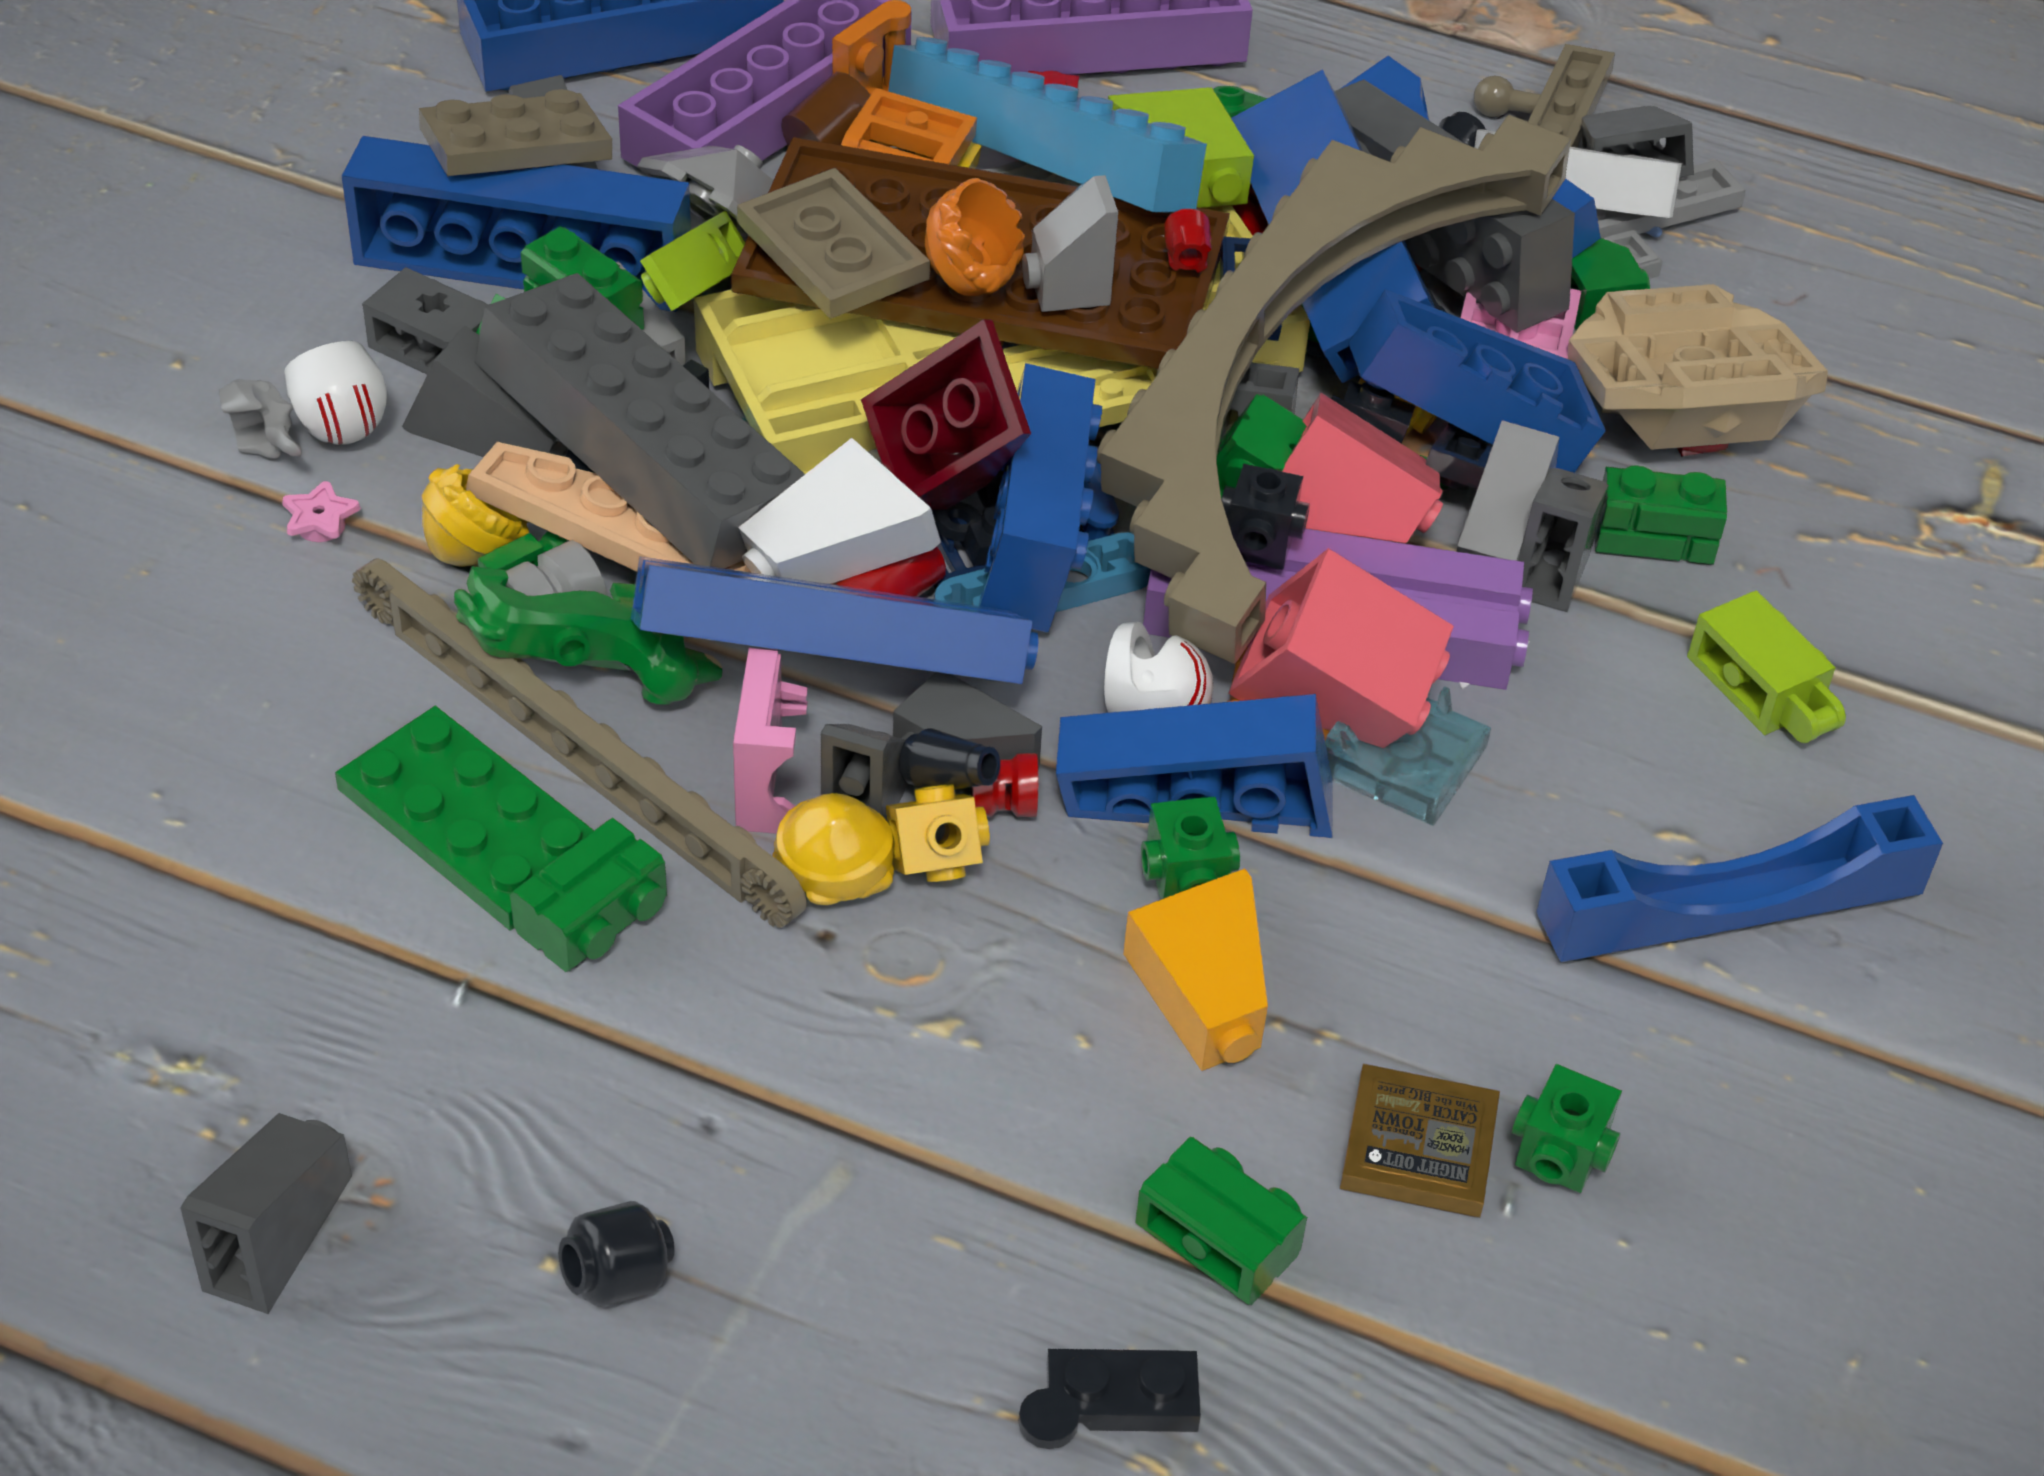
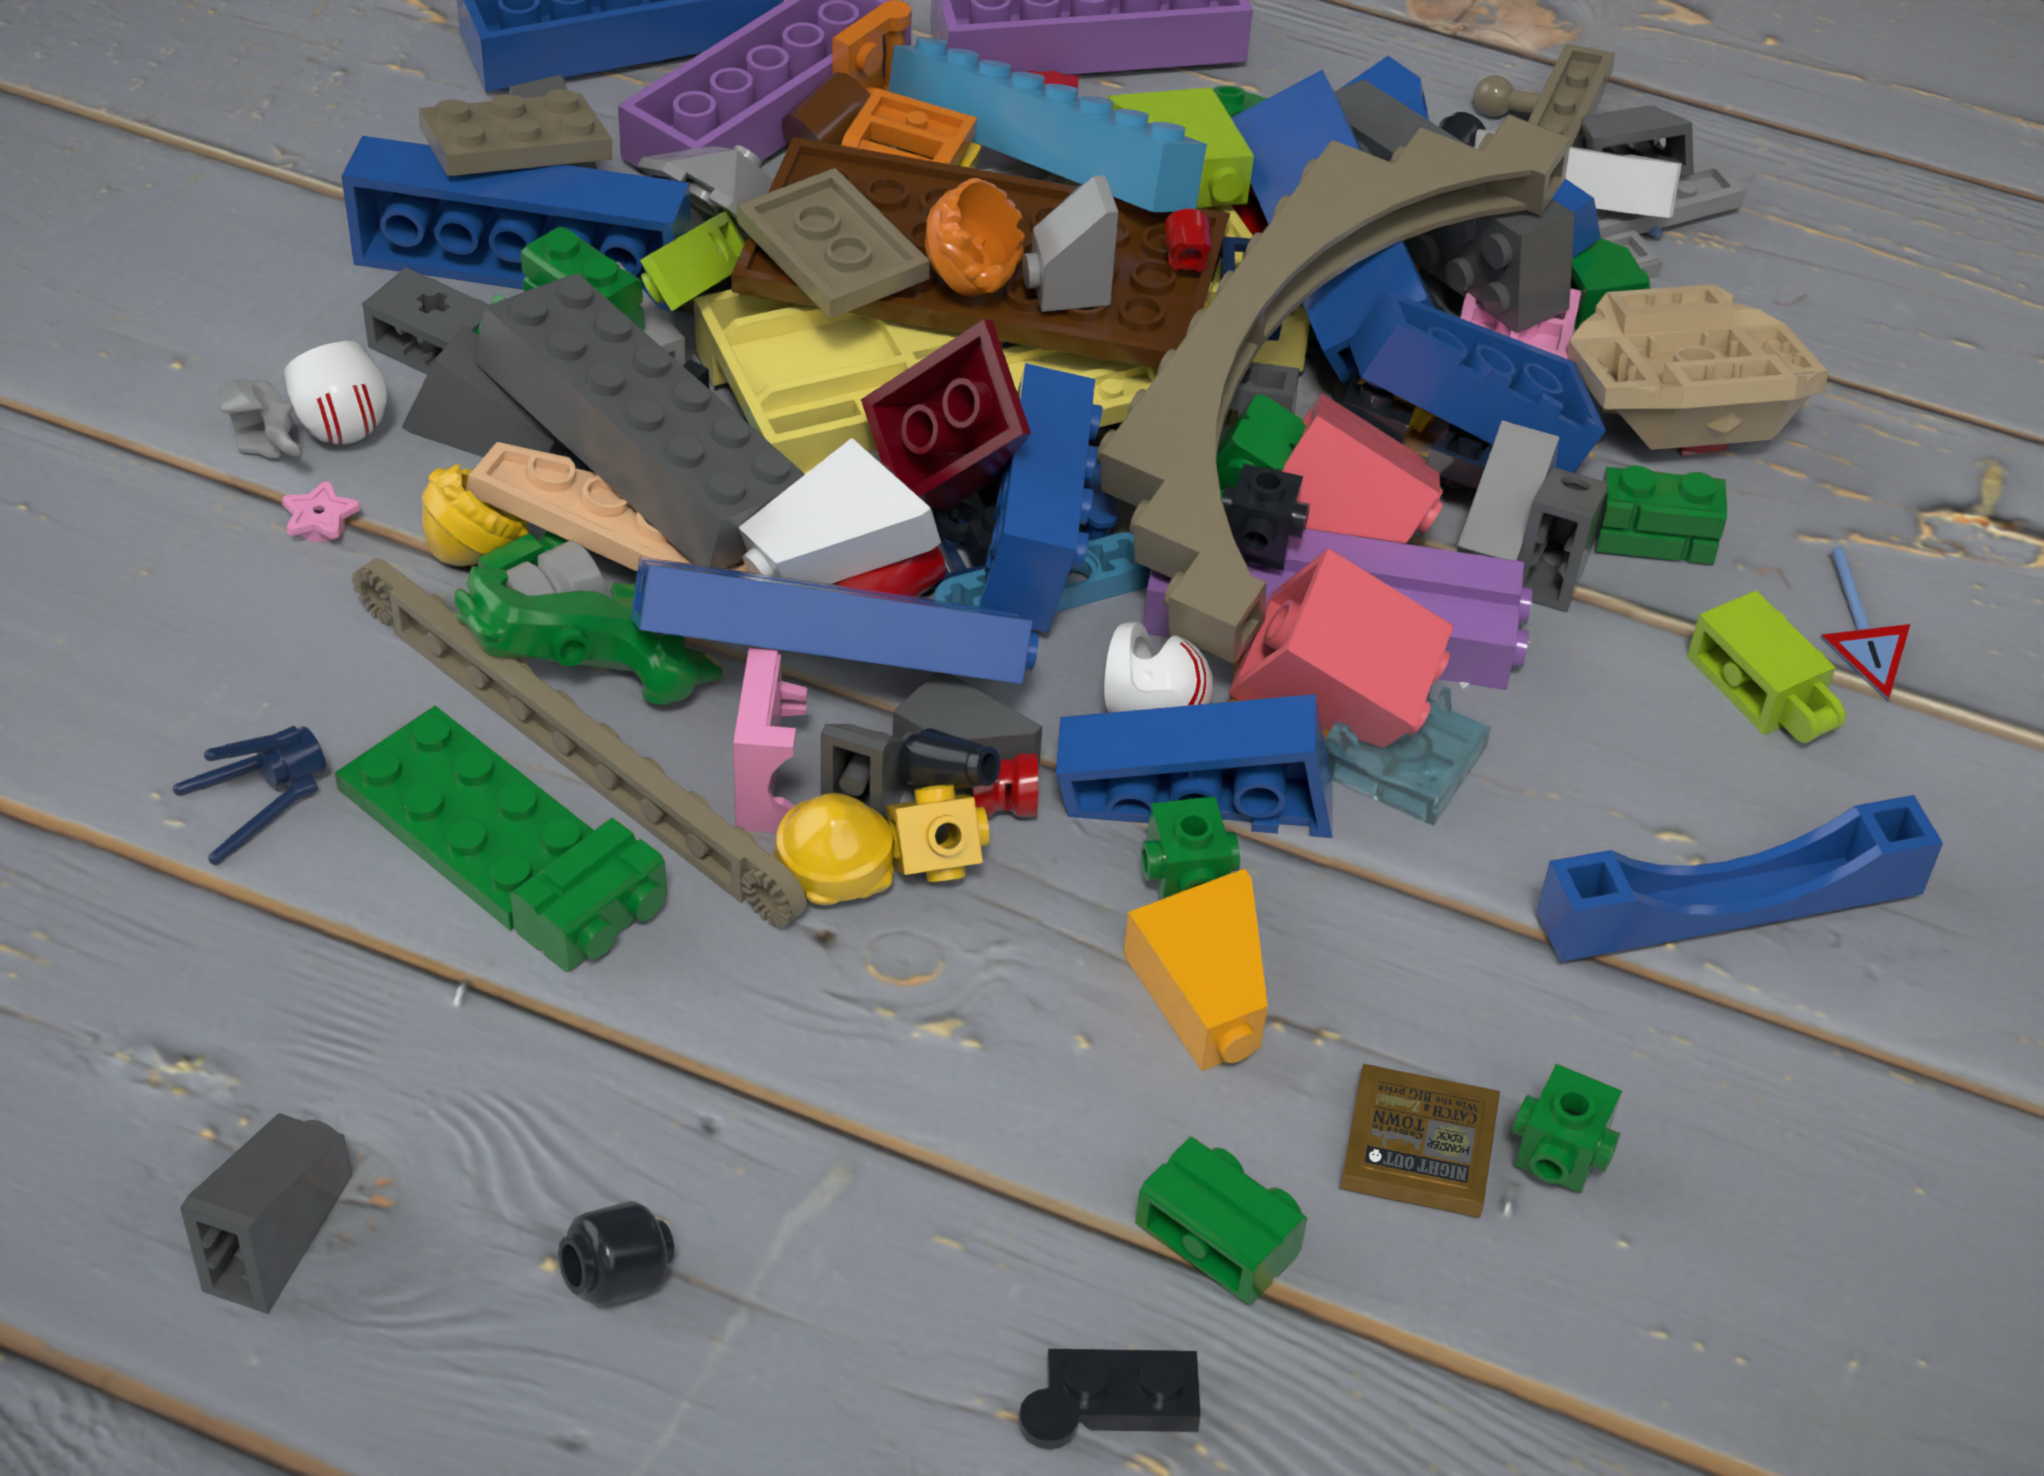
(283, 758): none -> dark blue plant
(1868, 651): none -> piece

